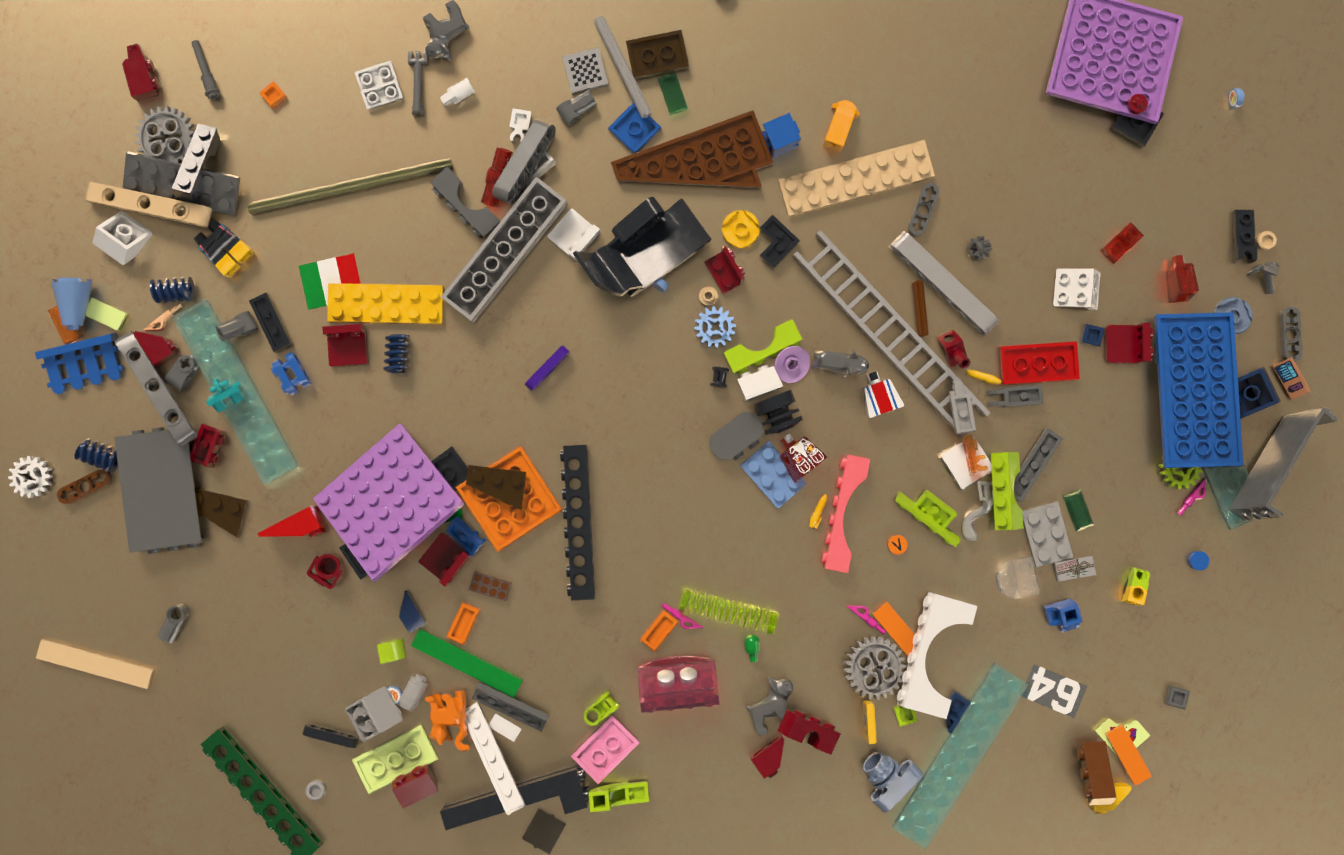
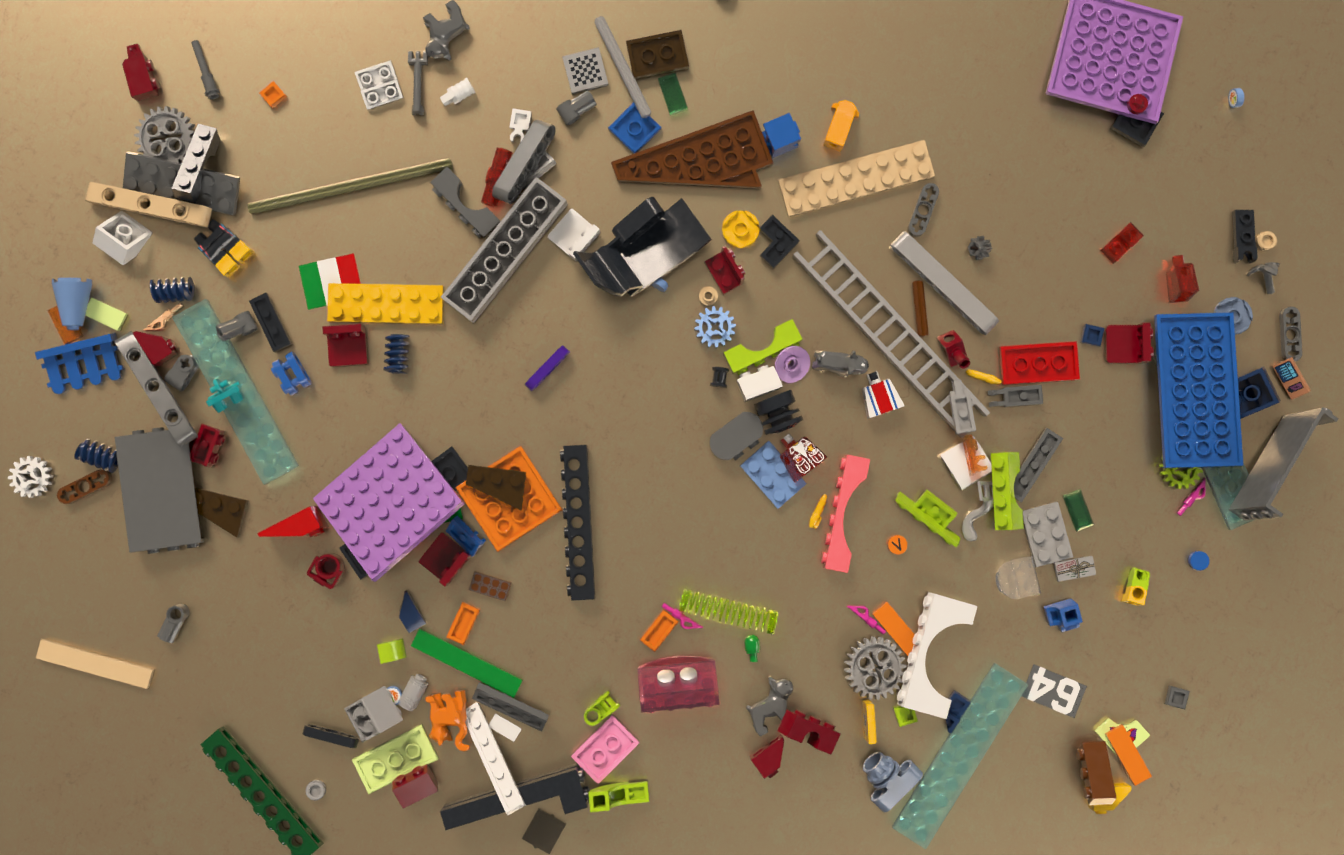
(1077, 288): white bracket -> none

